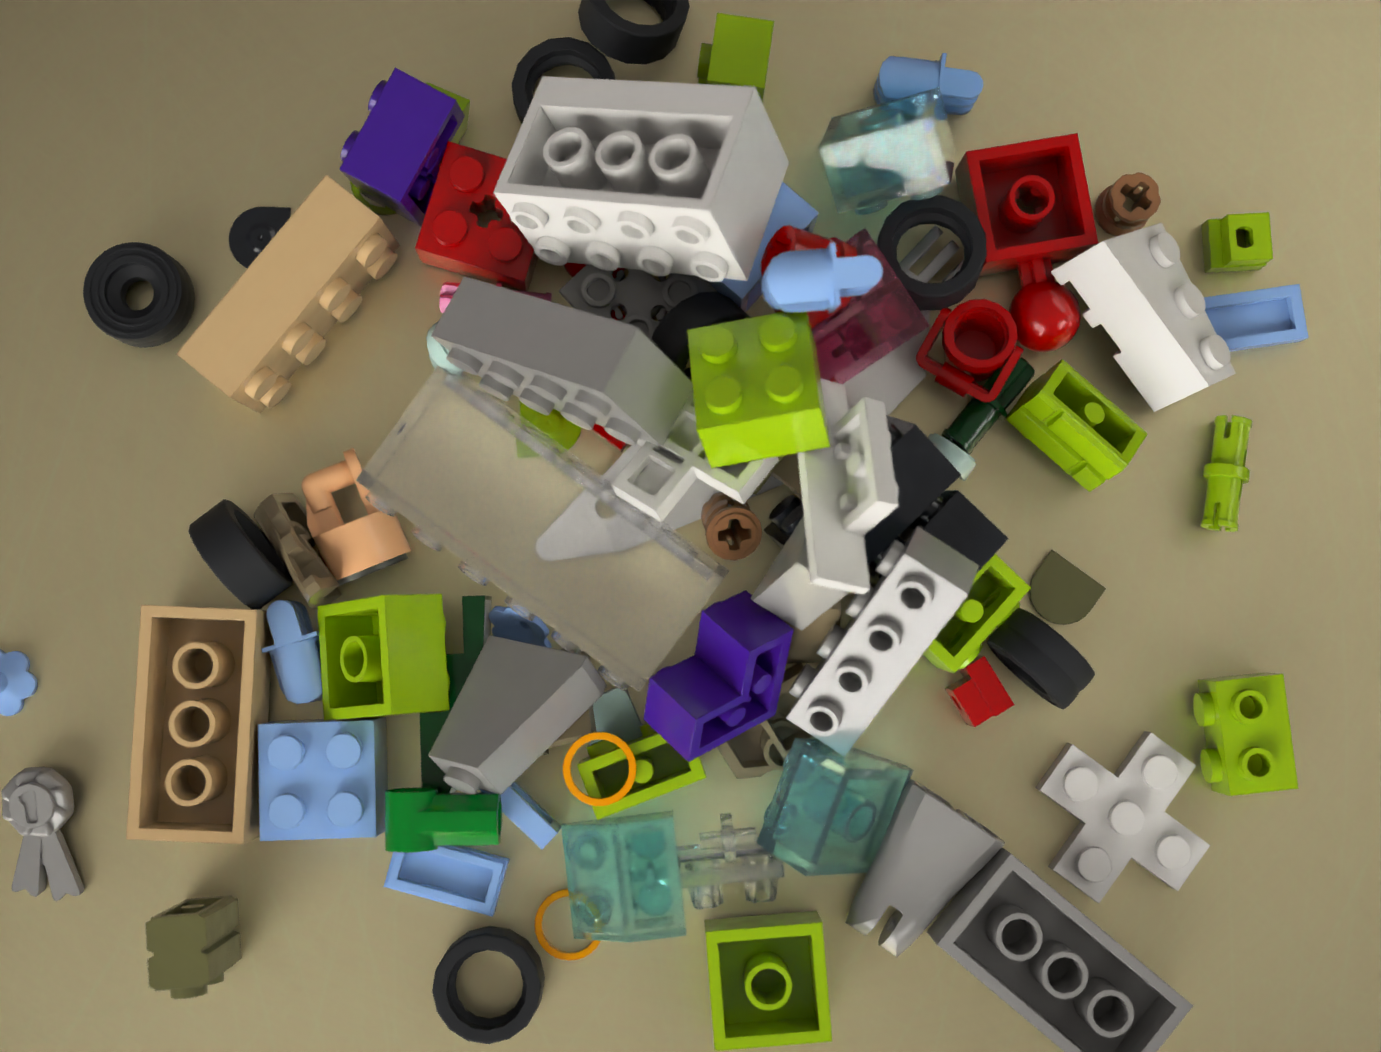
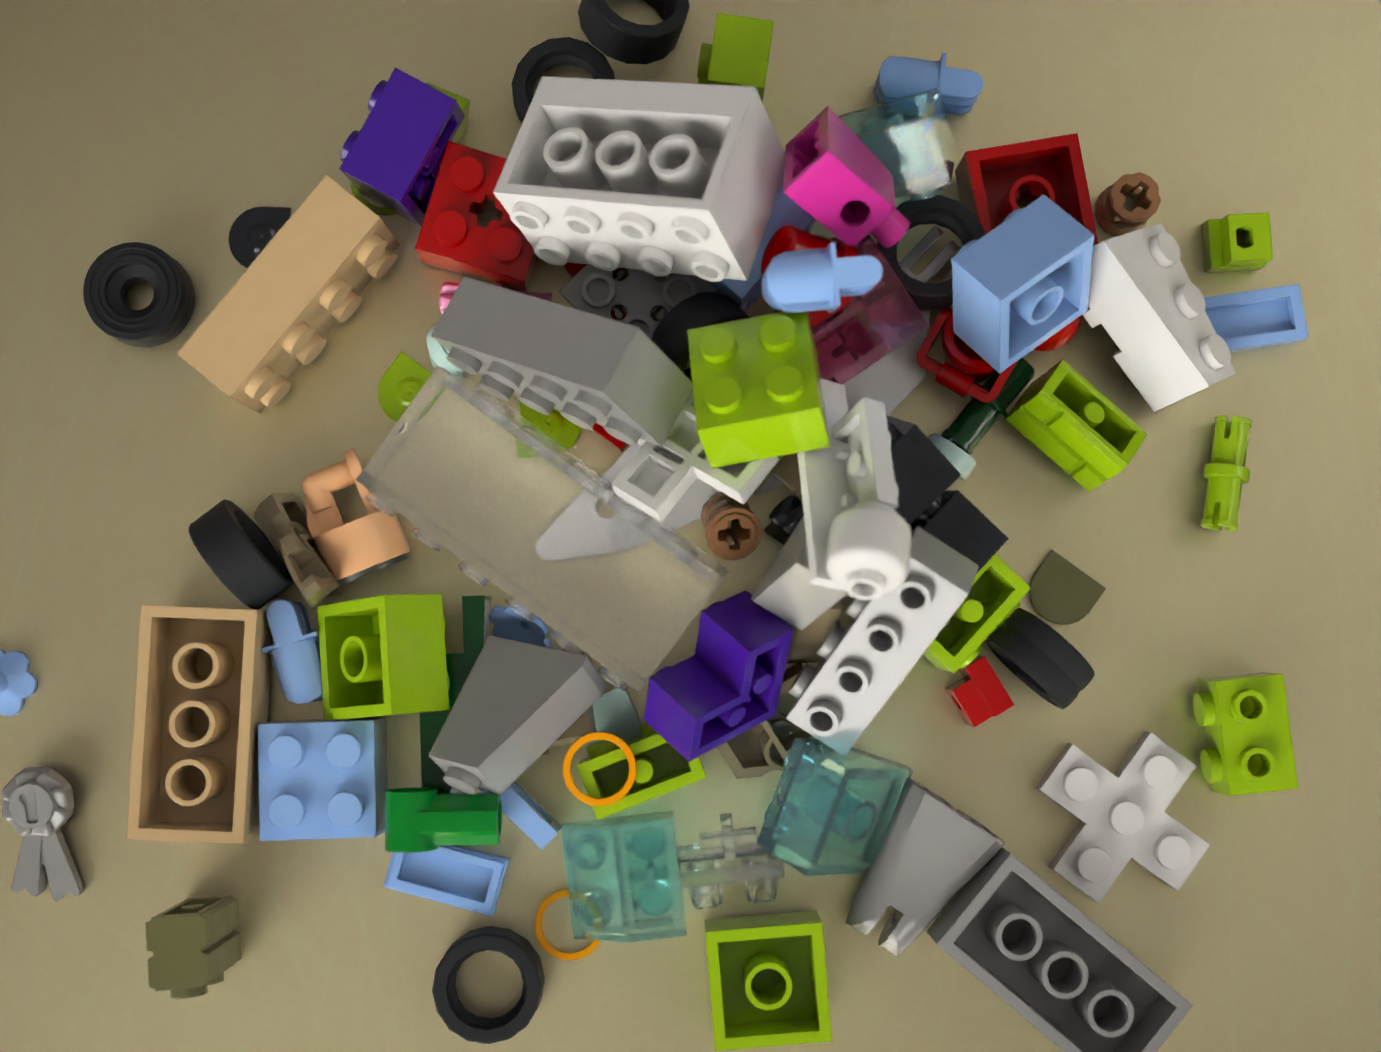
(401, 385): none -> lime piece
(842, 182): none -> dark pink torso
(868, 550): none -> white head
(1021, 282): none -> light blue brick

